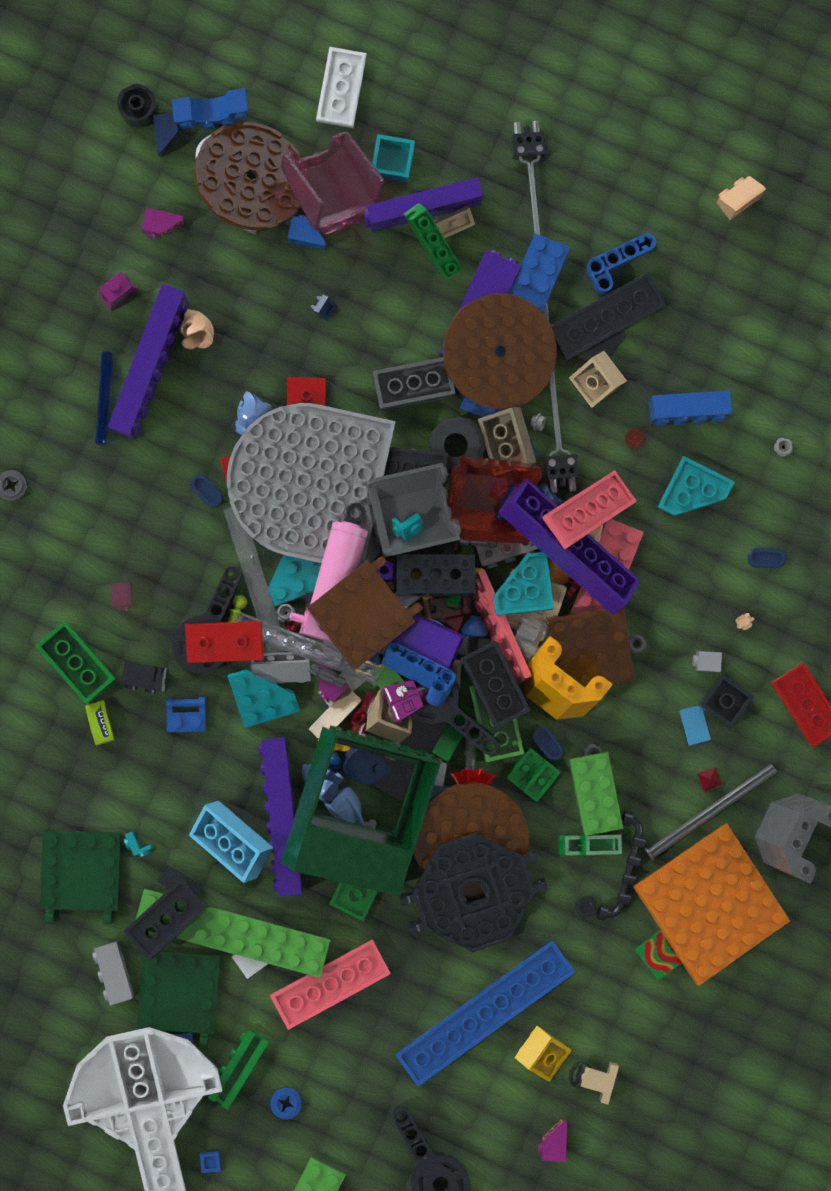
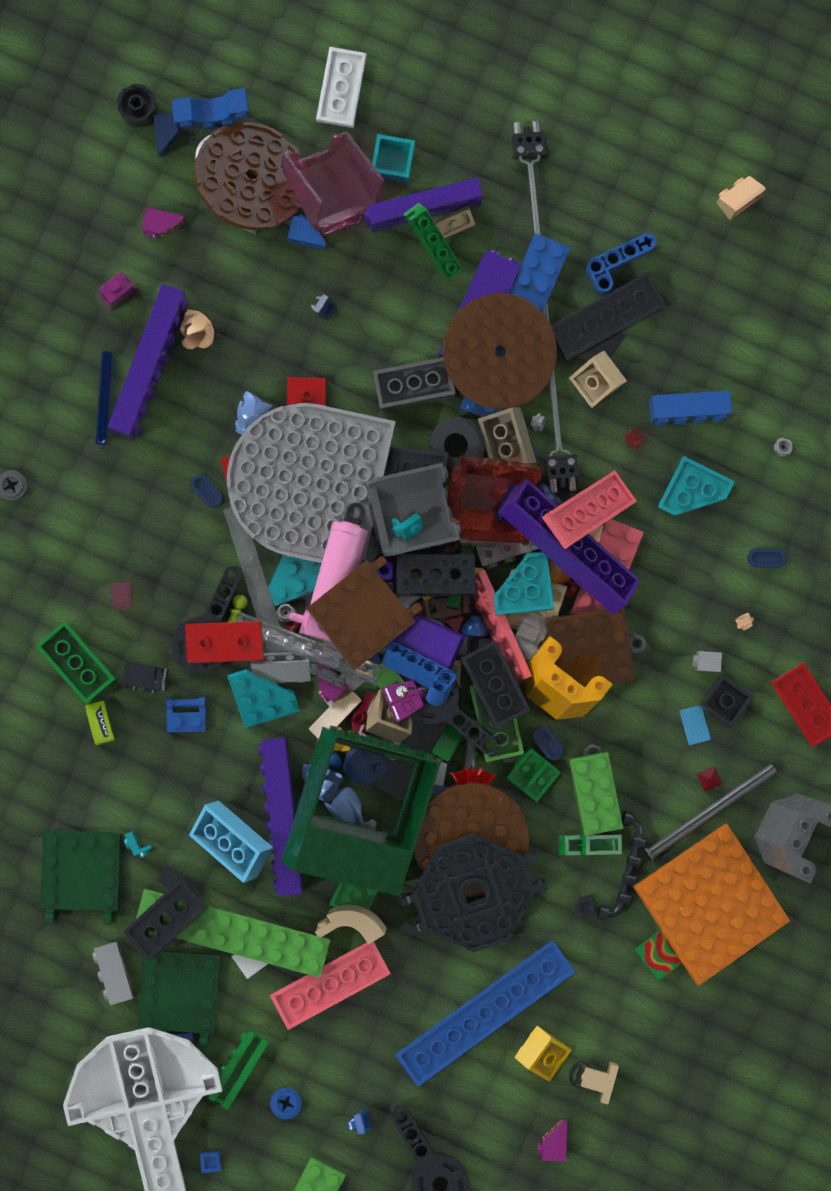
(353, 916): none -> tan arch
(360, 1122): none -> blue tile

